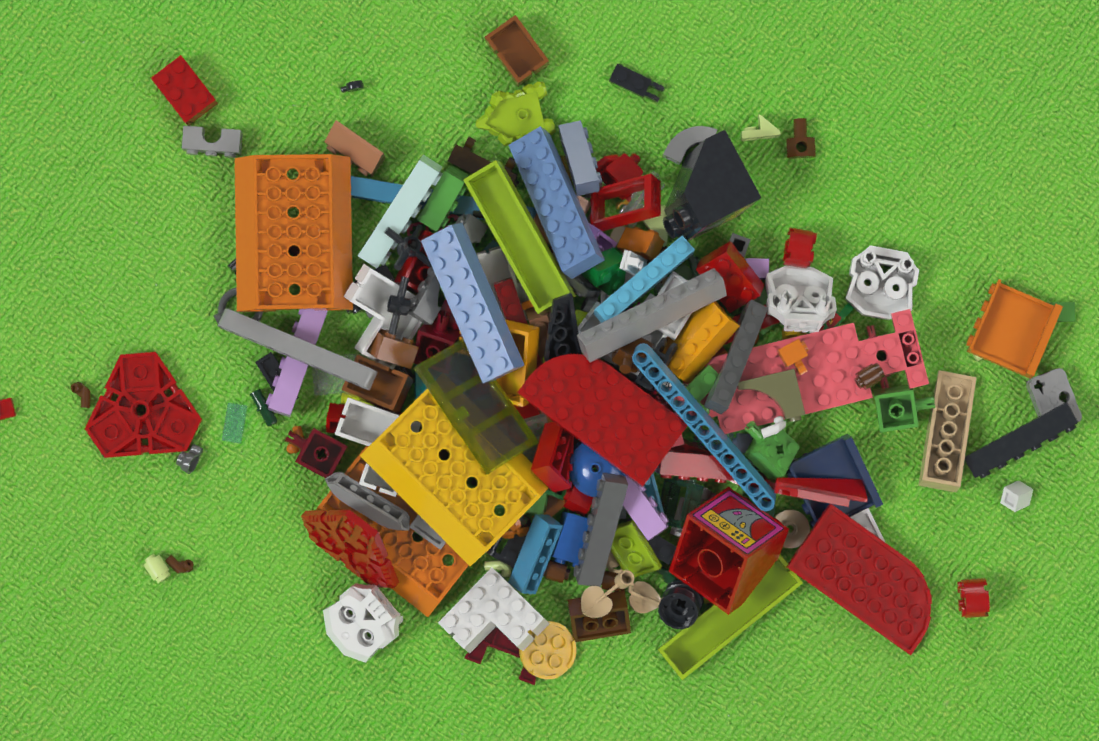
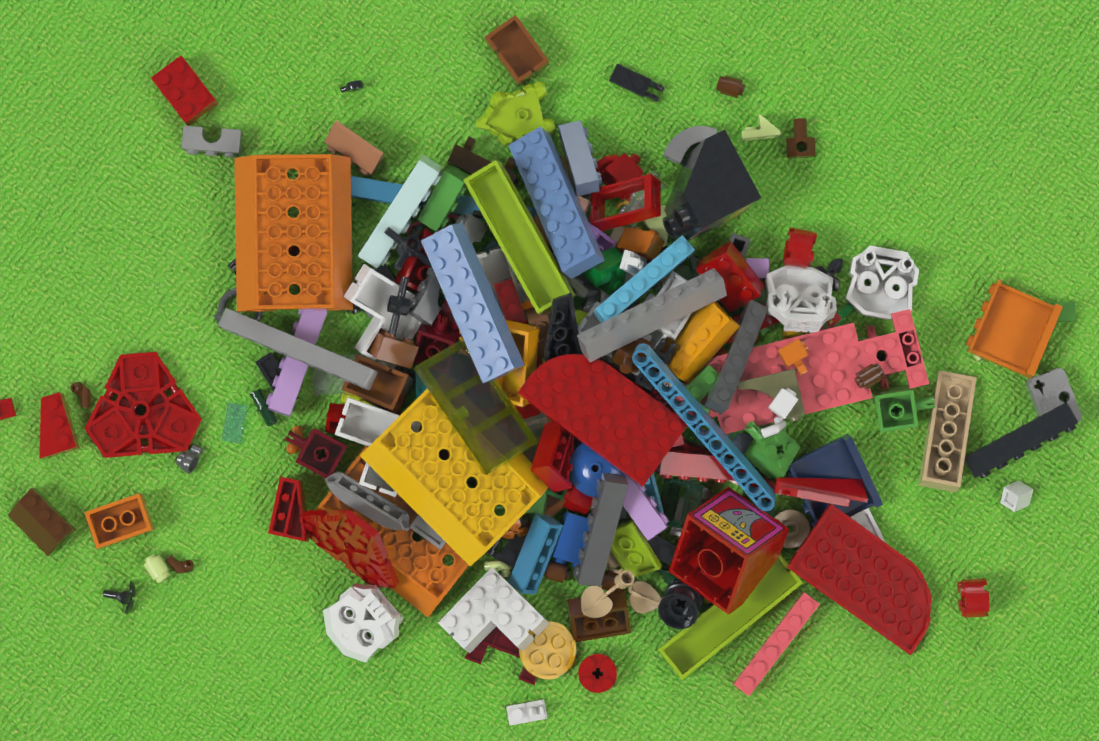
(41, 521): none -> reddish brown slope
(56, 427): none -> red wedge
(119, 521): none -> orange brick
(123, 597): none -> plant
(287, 510): none -> red wedge
(526, 712): none -> white plate
(588, 680): none -> red brick
(730, 86): none -> reddish brown brick
(776, 643): none -> coral brick
(783, 402): none -> white brick
(835, 266): none -> black plant

